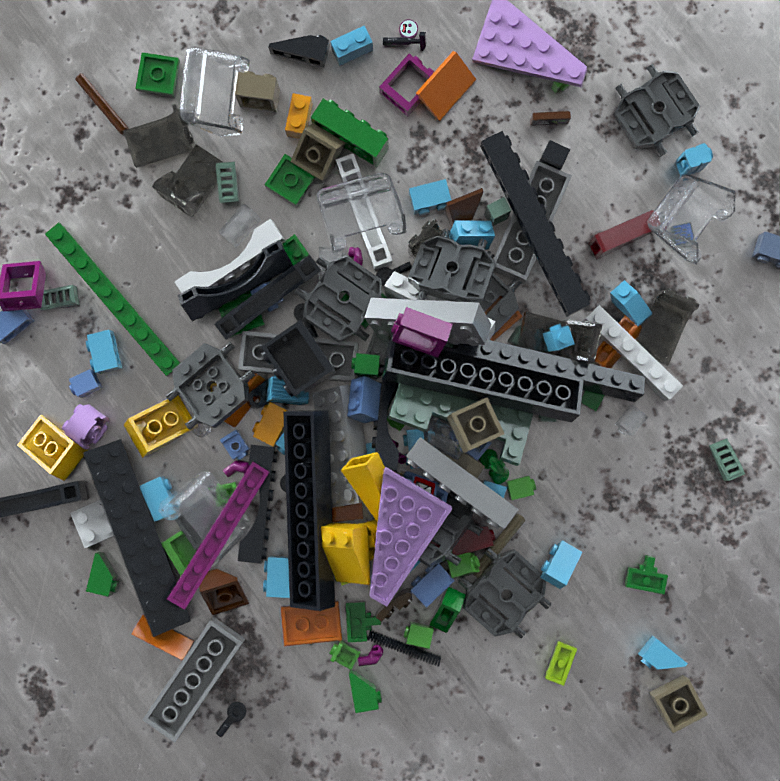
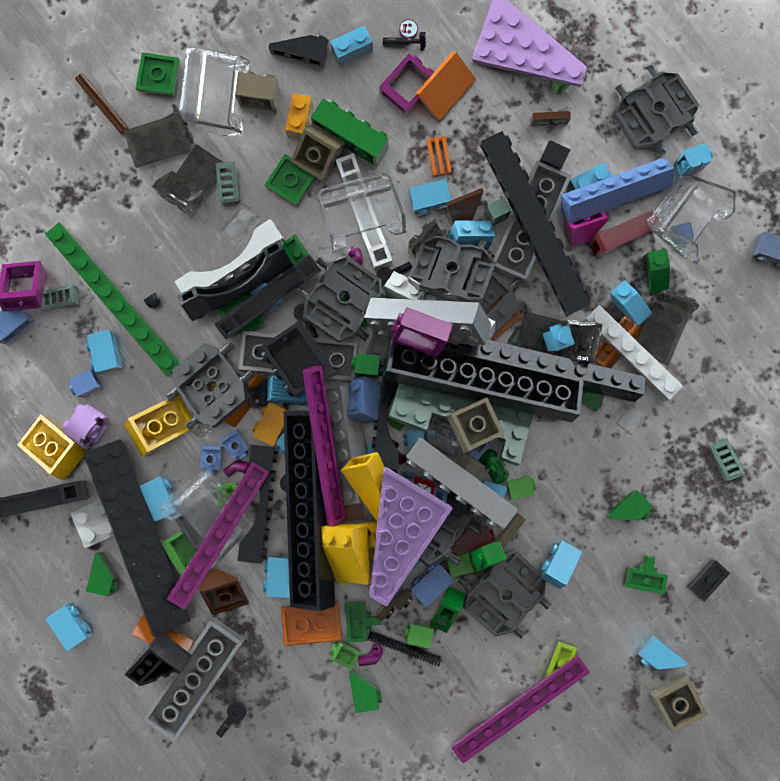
(69, 626): none -> medium azure brick
(152, 301): none -> black hinge
(158, 660): none -> black wedge
(217, 453): none -> medium blue brick
(324, 445): none -> magenta plate
(436, 140): none -> orange tile
(488, 556): none -> green slope
(520, 709): none -> magenta plate
(584, 229): none -> dark pink slope
(591, 176): none -> medium azure brick
(617, 190): none -> medium blue brick
(632, 507): none -> green slope
(657, 270): none -> green slope
(709, 580): none -> black plate

